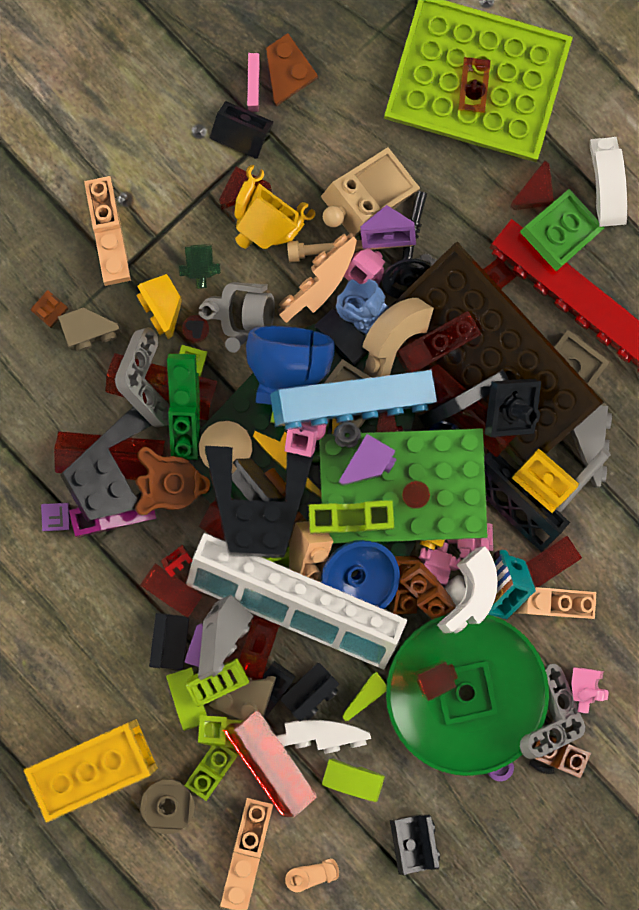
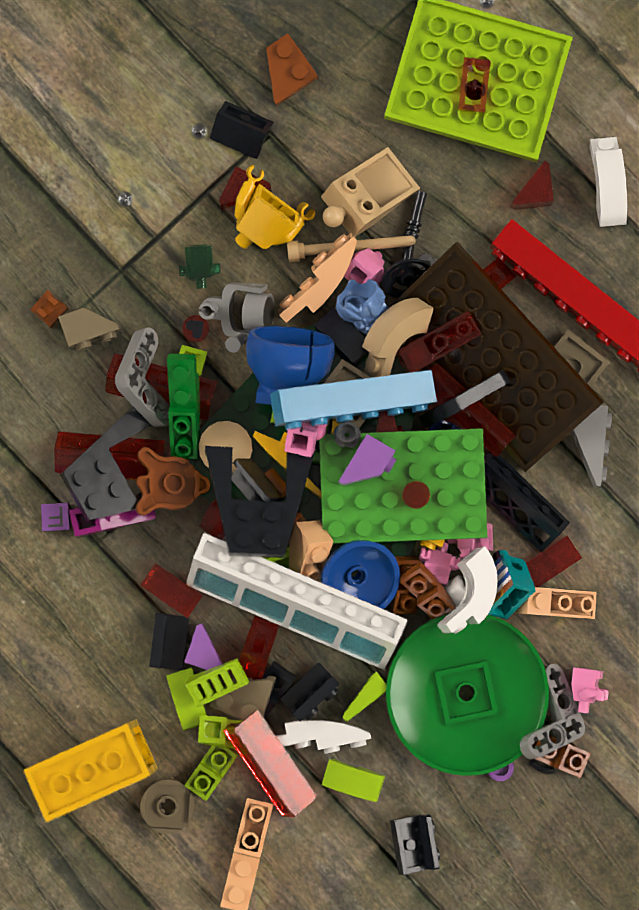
(107, 230): light nougat slope -> none
(163, 301): yellow slope -> none
(177, 560): red tile -> none
(220, 632): light grey slope -> none
(253, 82): bright pink tile -> none
(305, 877): light nougat piece -> none
(351, 517): lime arch -> none
(387, 229): medium lavender slope -> none
(436, 679): clear red slope -> none
(518, 410): black plate -> none
(545, 480): yellow plate -> none
(562, 229): bright green plate -> none
(586, 475): light grey bar -> none

